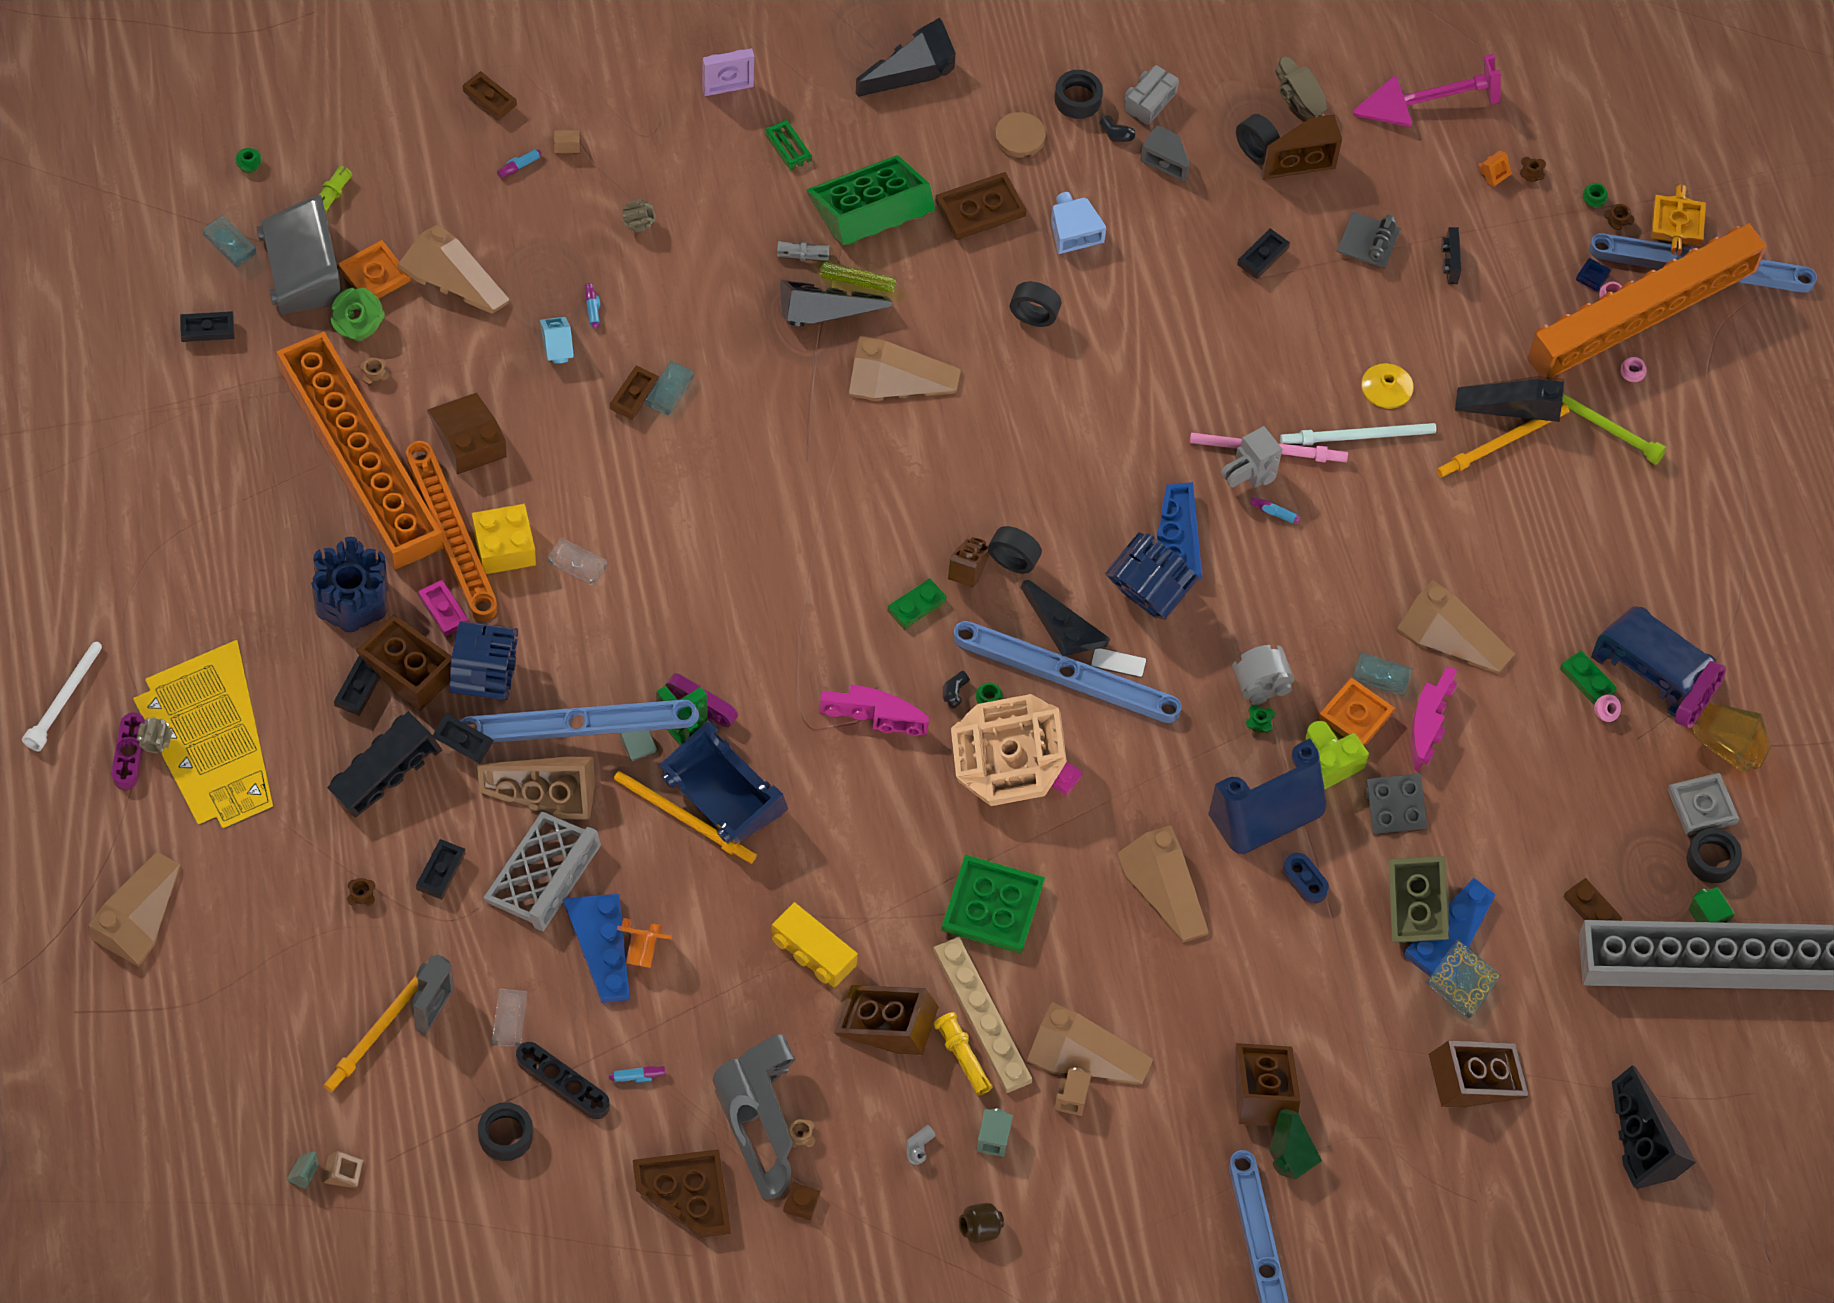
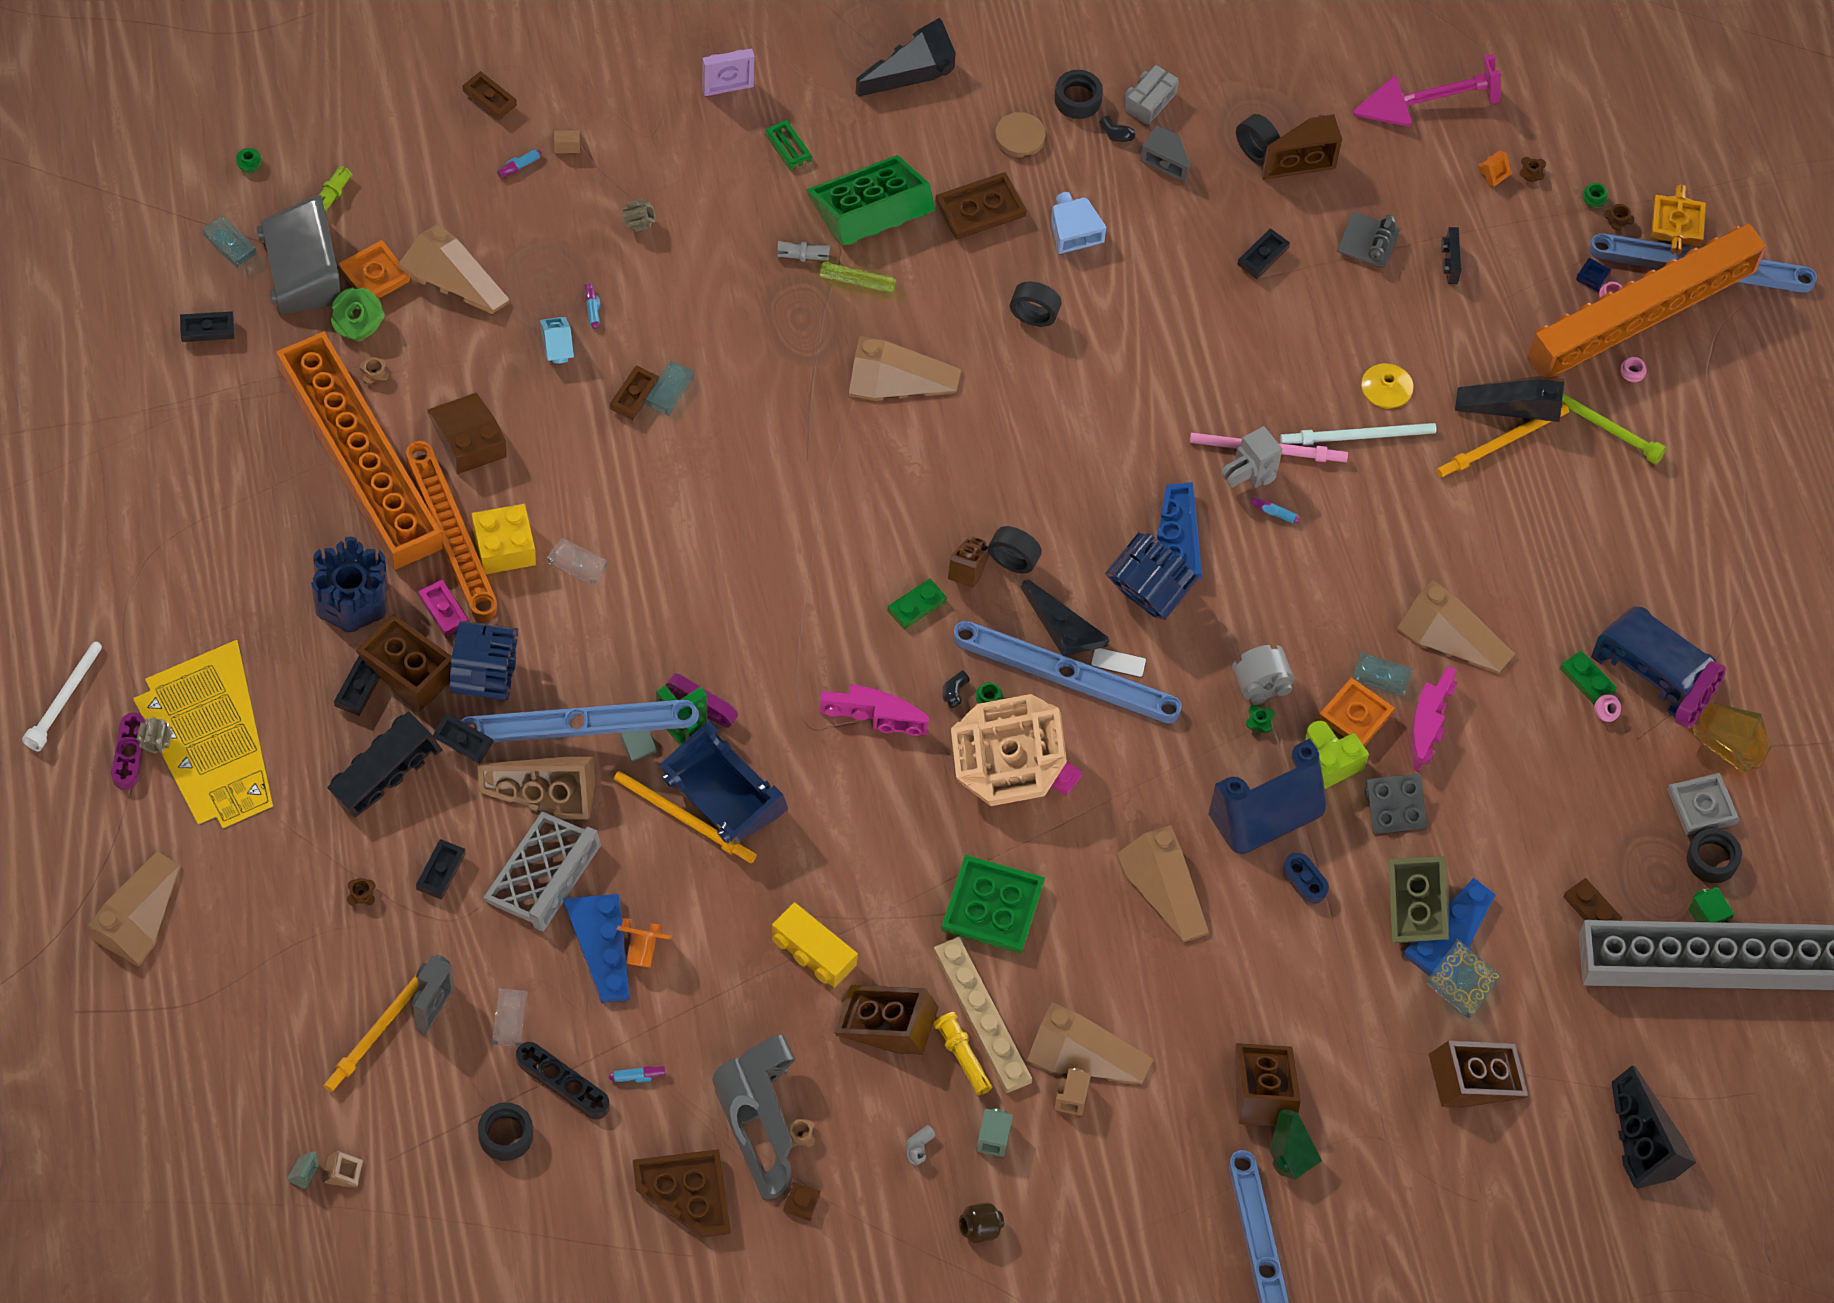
(809, 304): wedge -> none
(1300, 89): dark tan hinge -> none

